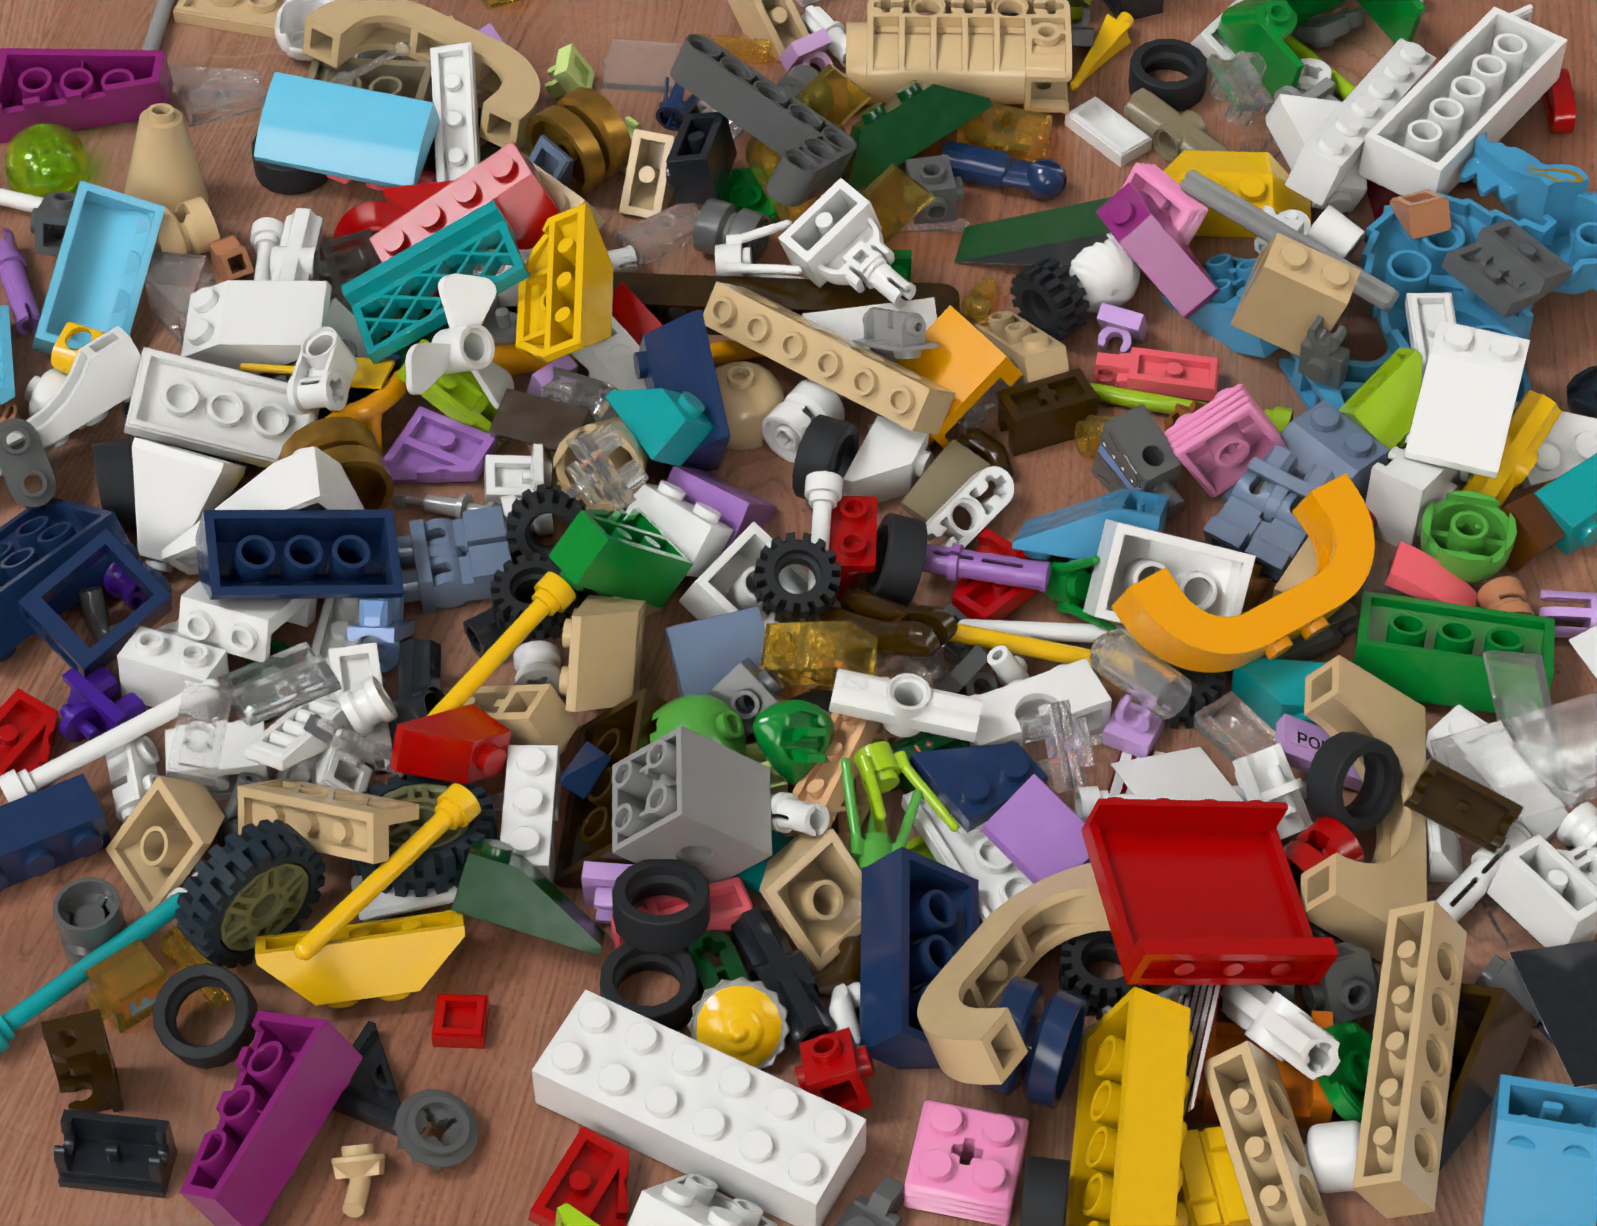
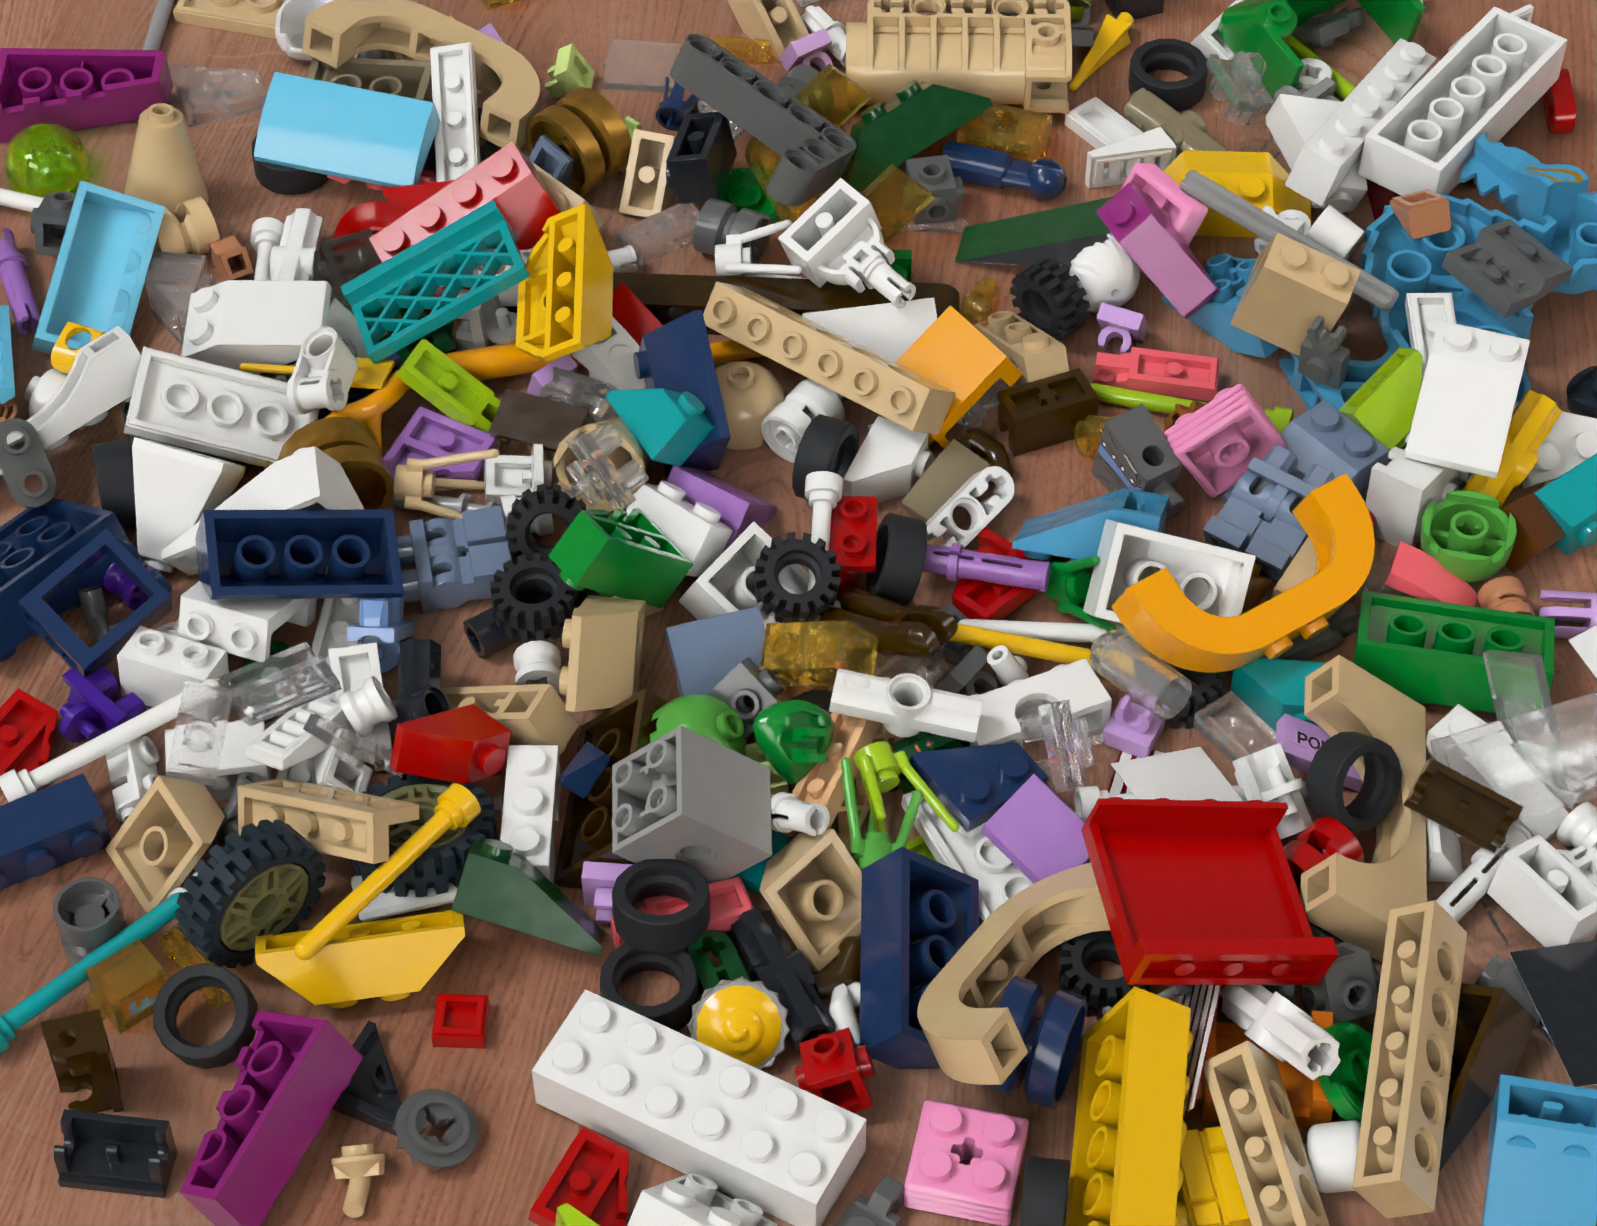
(346, 78): clear hinge -> none
(416, 483): none -> tan plant
(464, 344): white piece -> none
(550, 596): yellow piece -> none
(895, 333): light grey hinge -> none
(1148, 147): none -> white slope

